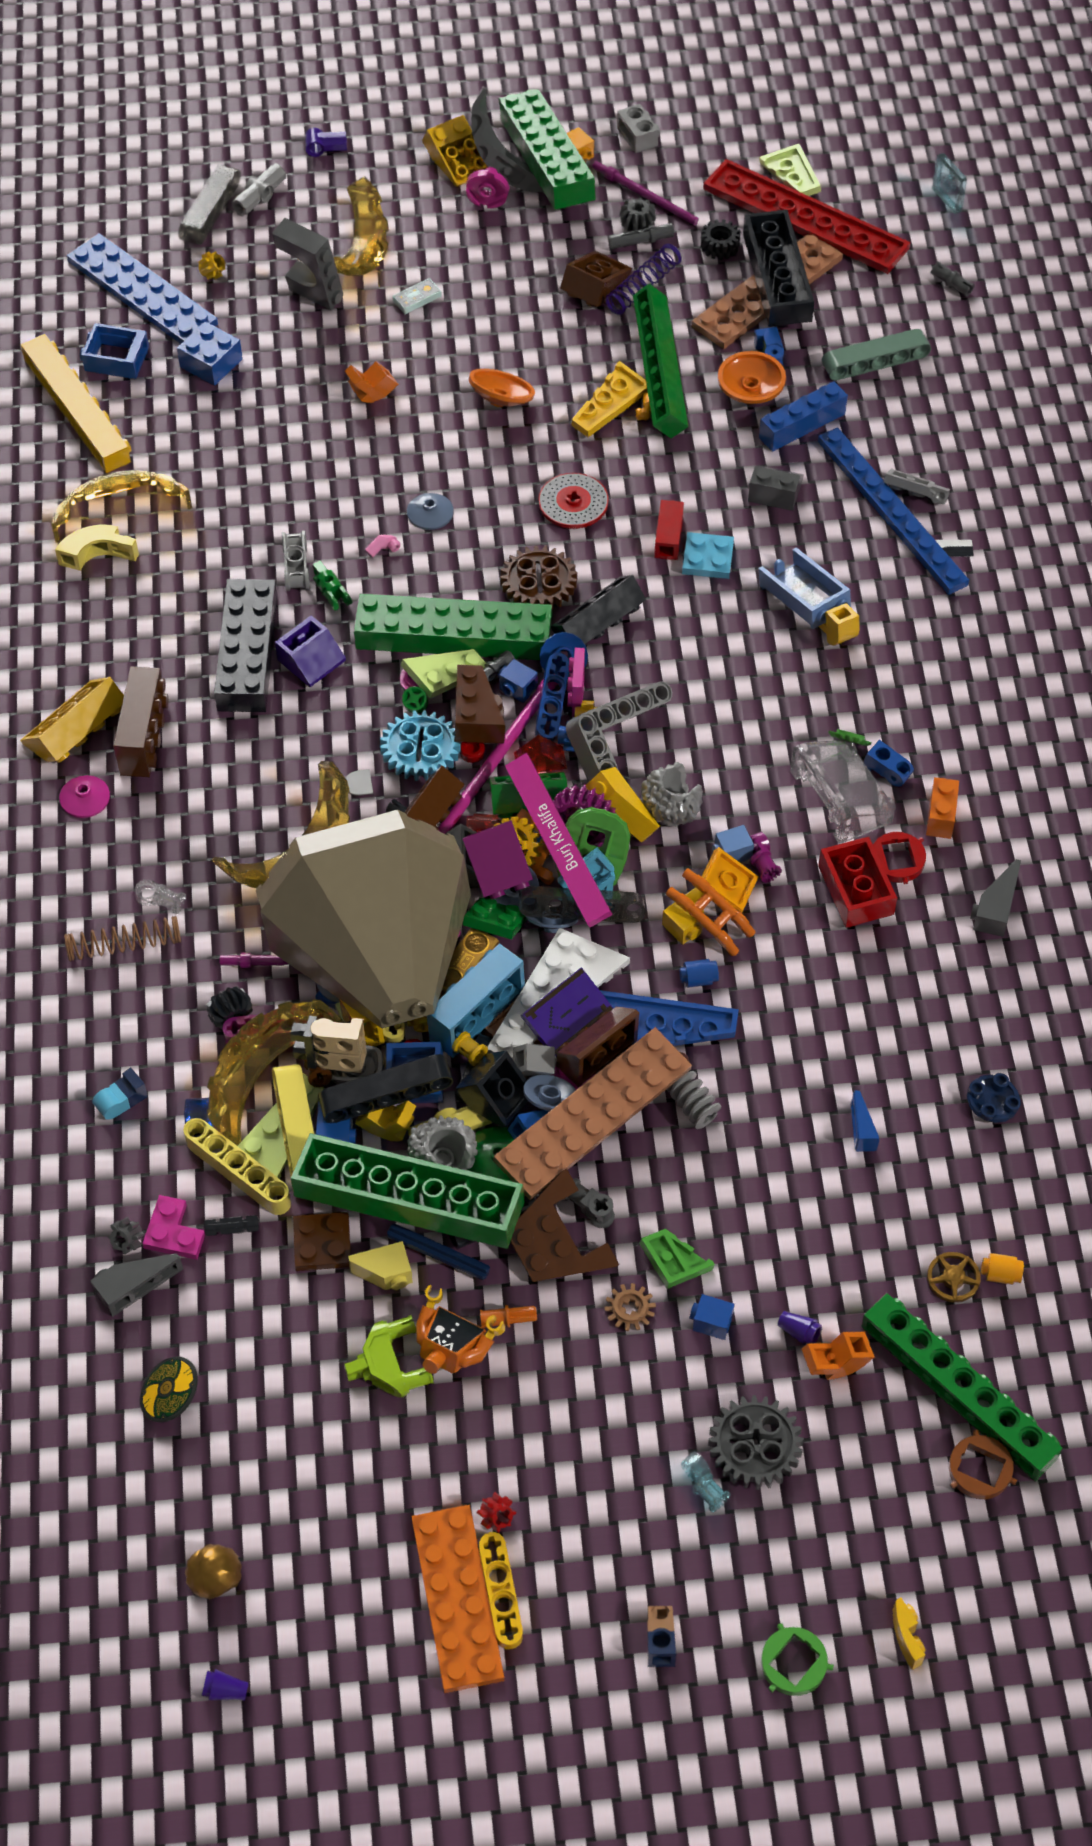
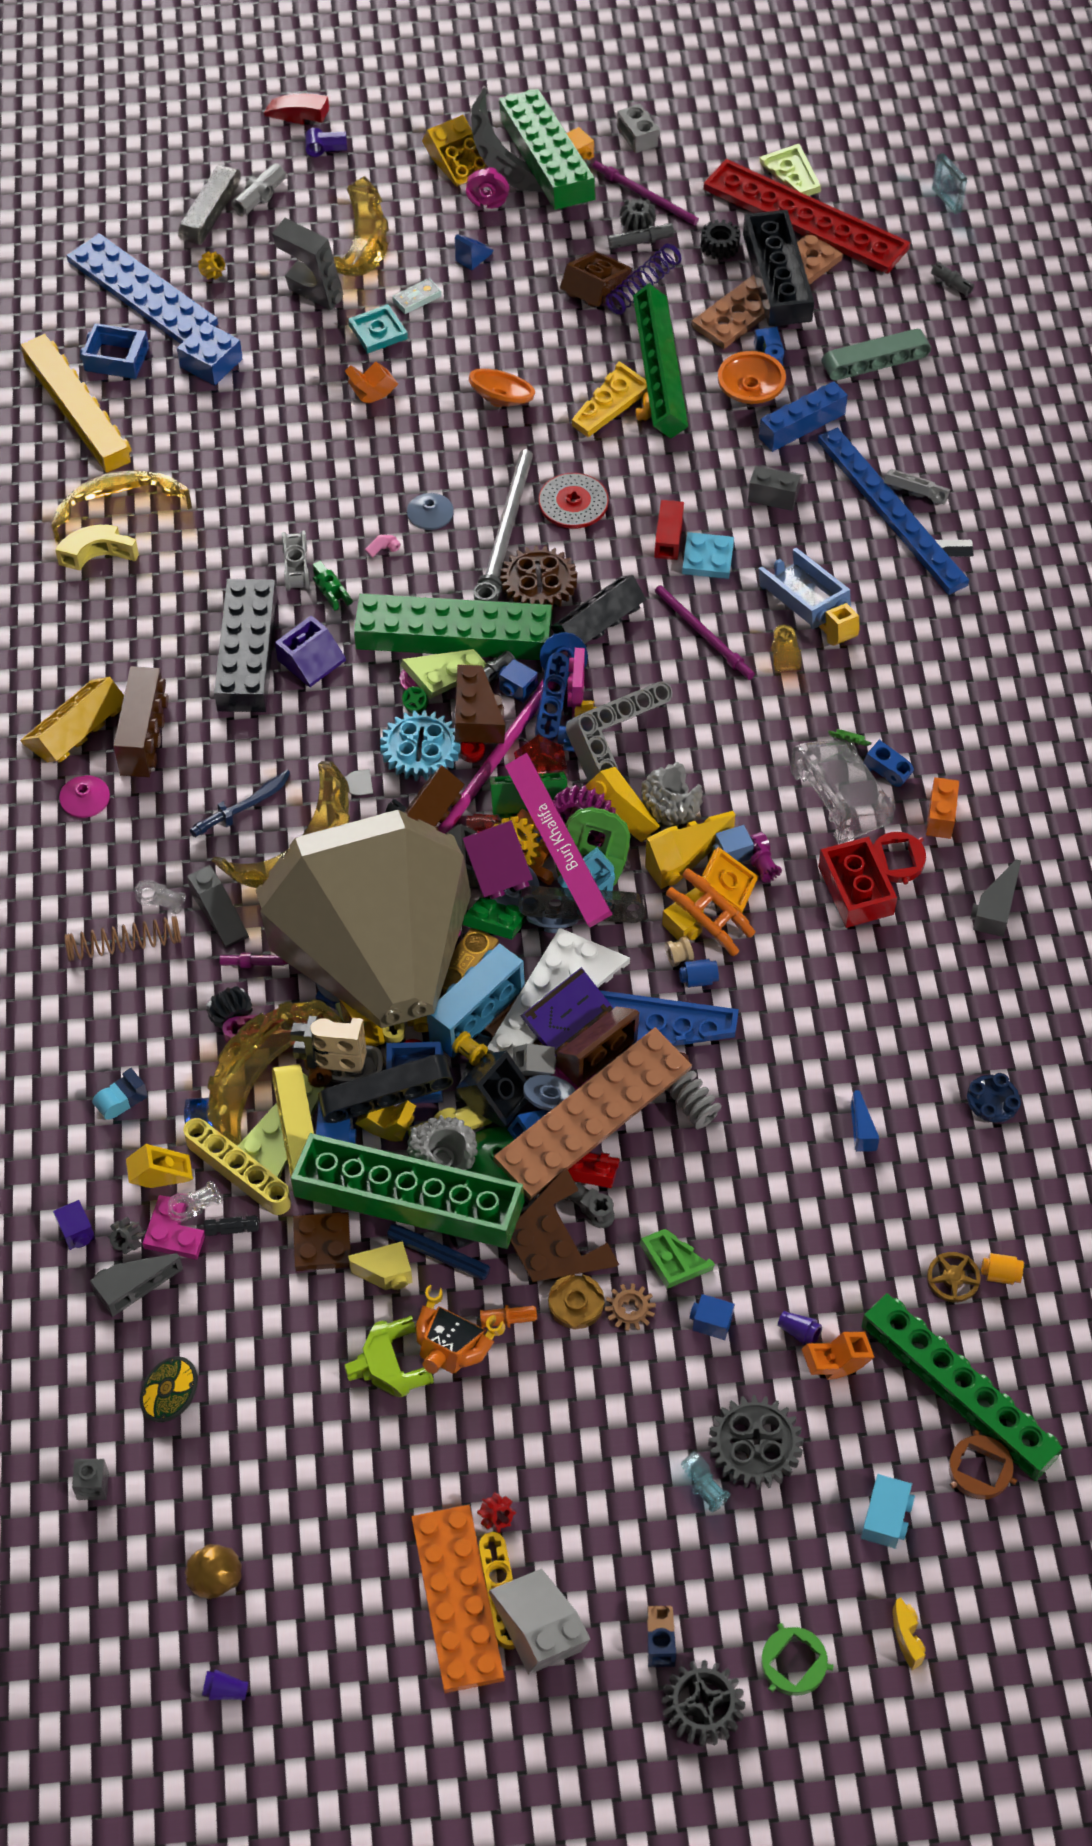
(74, 1225): none -> dark purple brick
(90, 1479): none -> dark grey brick
(158, 1167): none -> yellow slope
(195, 1201): none -> clear connector
(217, 906): none -> dark grey slope
(226, 814): none -> dark blue sword
(298, 108): none -> red slope
(378, 328): none -> teal plate
(470, 251): none -> blue slope
(490, 584): none -> flat silver piece
(539, 1620): none -> light grey slope
(576, 1301): none -> pearl gold tile
(595, 1169): none -> red plate
(677, 849): none -> yellow wedge
(679, 951): none -> tan wheel
(693, 1708): none -> dark grey gear
(734, 660): none -> magenta bar
(785, 650): none -> clear yellow piece
(887, 1510): none -> medium azure brick

